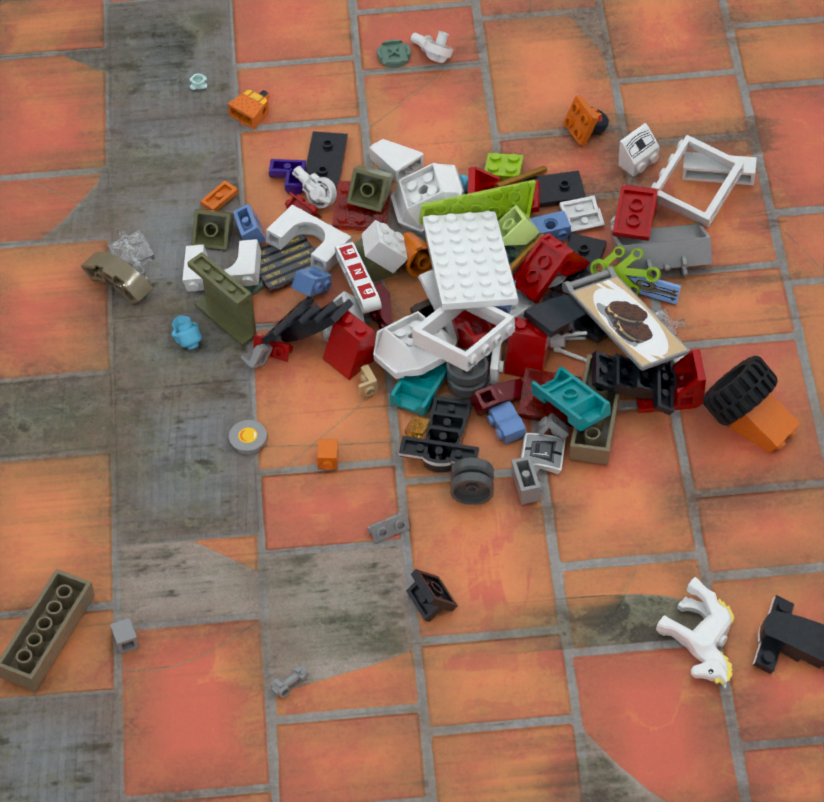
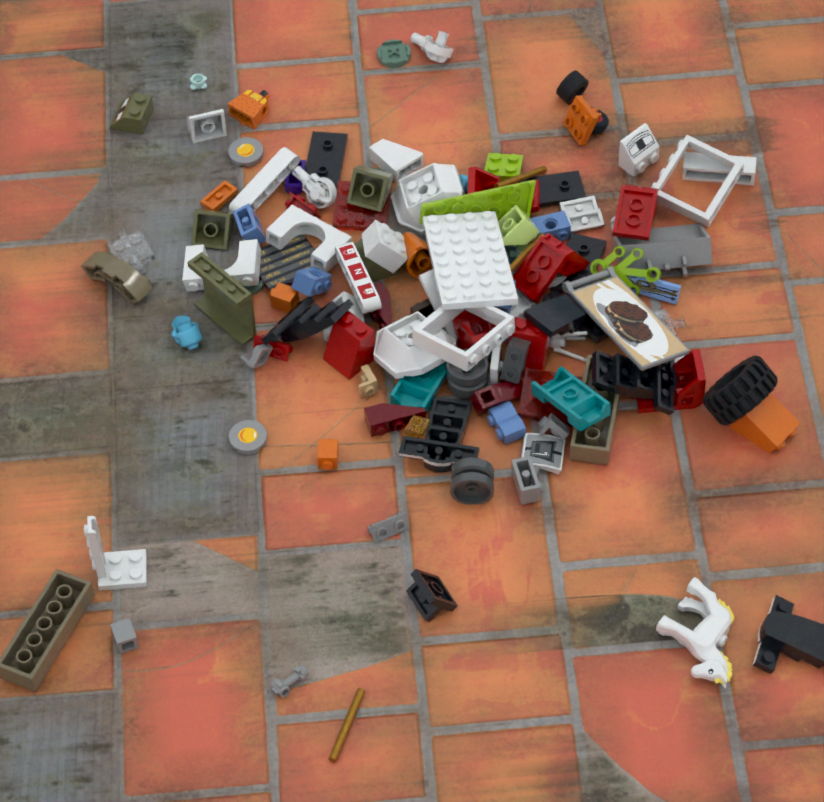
(115, 568): none -> white bracket
(133, 114): none -> olive slope
(207, 125): none -> white slope
(245, 152): none -> light grey tile
(266, 180): none -> white beam
(284, 297): none -> orange brick
(346, 725): none -> pearl gold bar
(389, 417): none -> dark red slope
(515, 360): none -> dark grey brick
(572, 85): none -> black tyre

